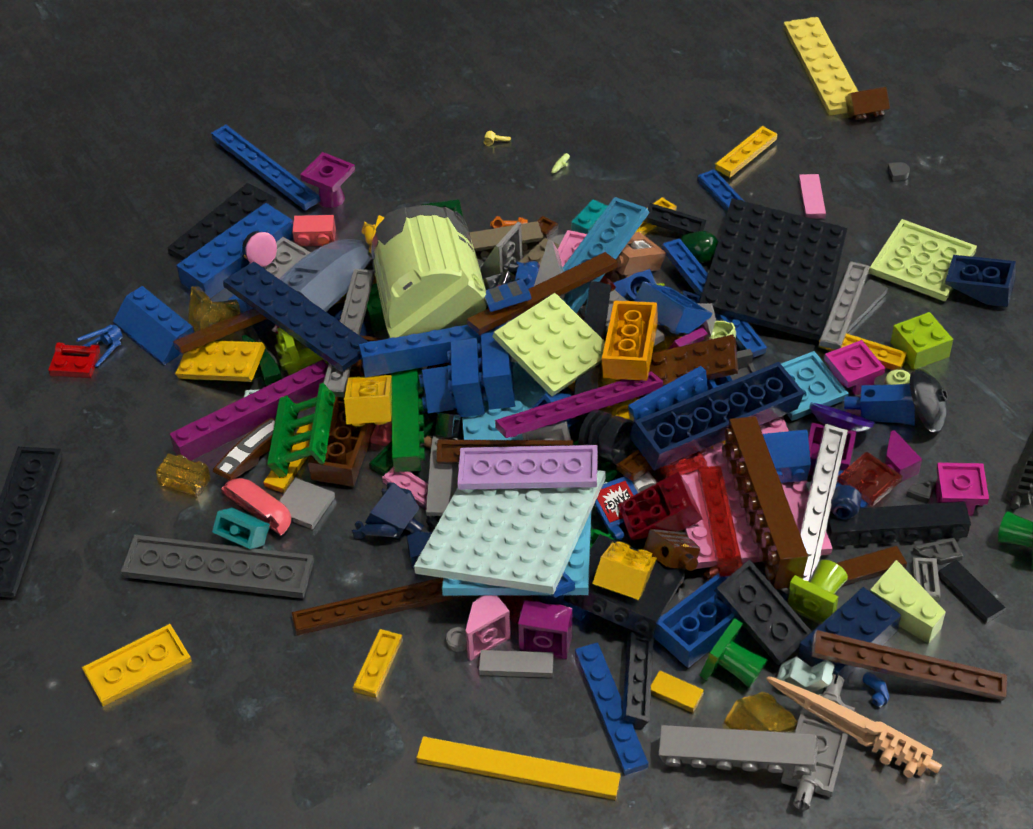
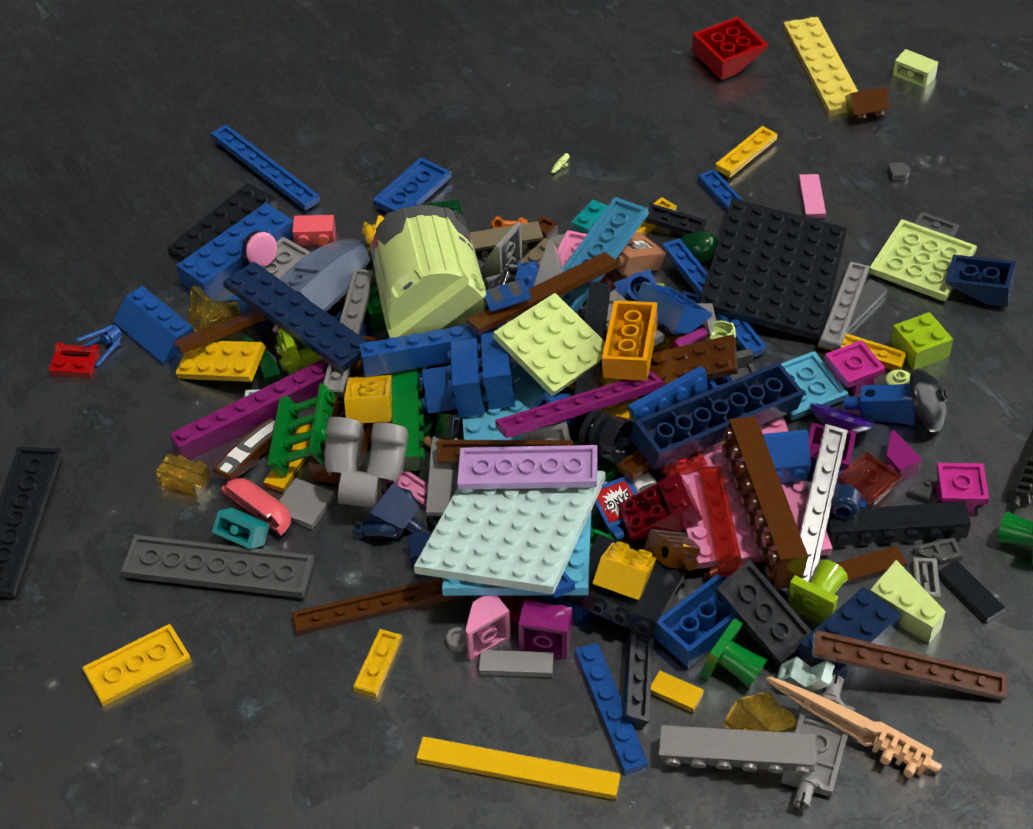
(328, 174): magenta plant -> none
(343, 452): none -> light grey piece
(412, 186): none -> blue plate
(490, 137): light yellow hand -> none
(727, 47): none -> red slope
(881, 693): blue arm -> none
(915, 68): none -> yellowish green brick
(937, 224): none -> dark grey plate

